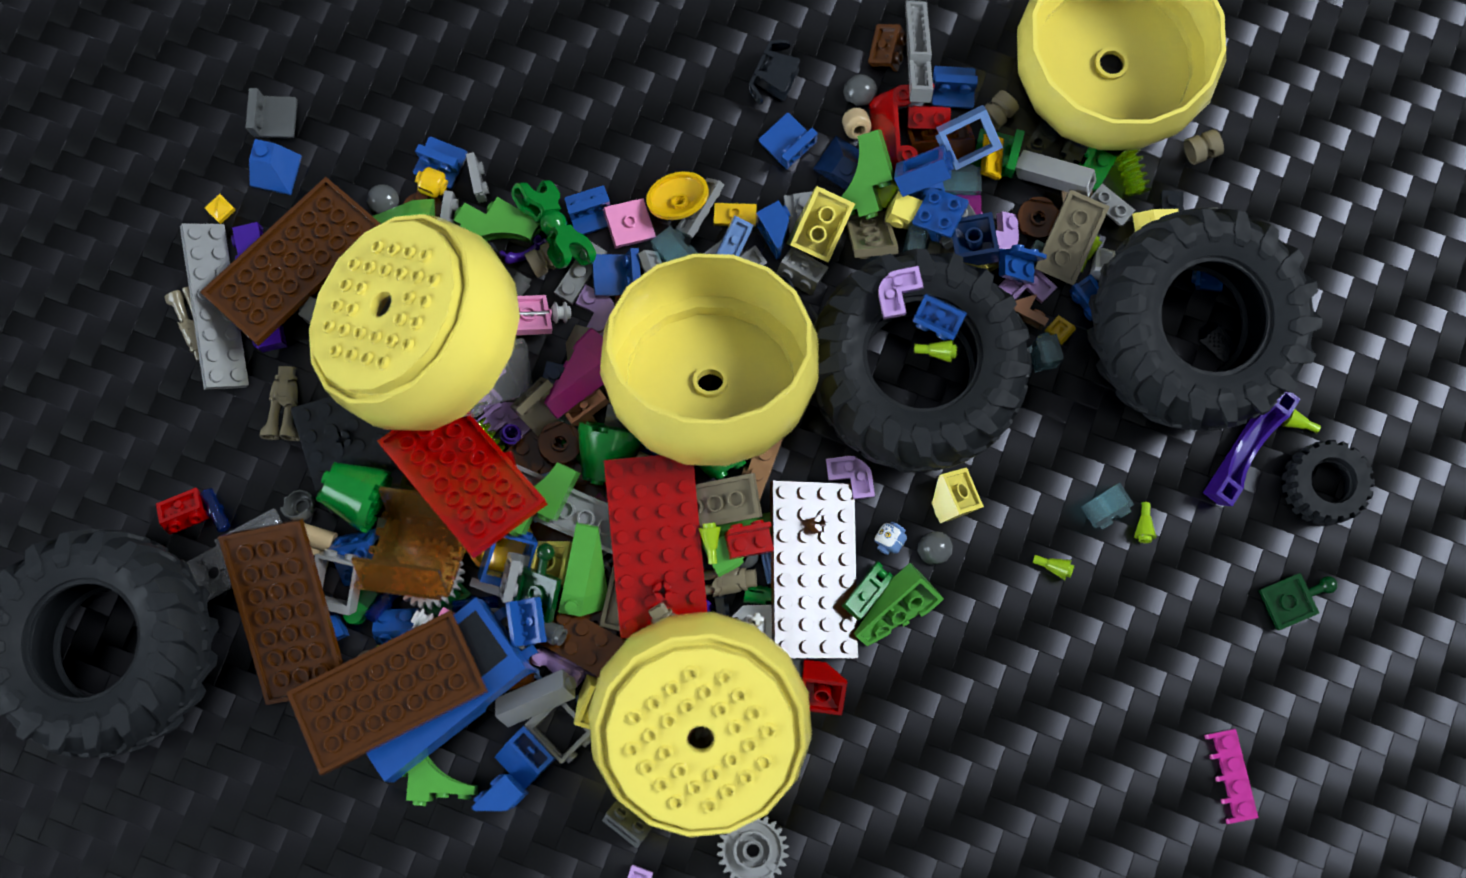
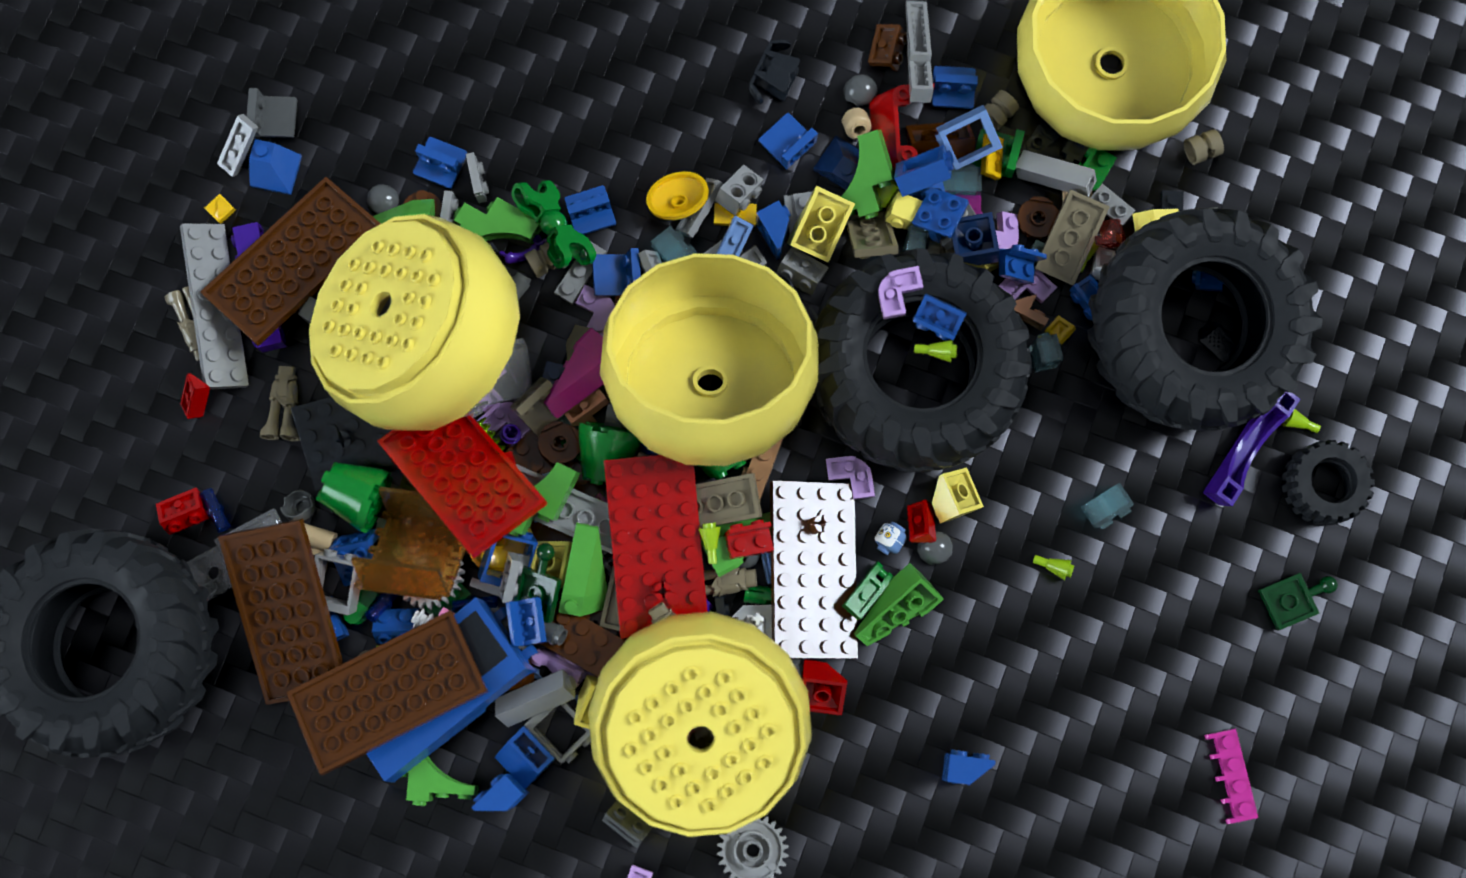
(194, 397): none -> red slope
(237, 145): none -> light grey plate
(431, 182): yellow head -> none
(536, 316): bright pink plate -> none
(629, 223): bright pink plate -> none
(739, 190): none -> light grey brick
(921, 522): none -> red slope
(927, 116): red bracket -> none
(965, 769): none -> blue slope
(1110, 234): none -> clear red slope
(1132, 172): clear neon green piece -> none
(1145, 529): lime cone -> none

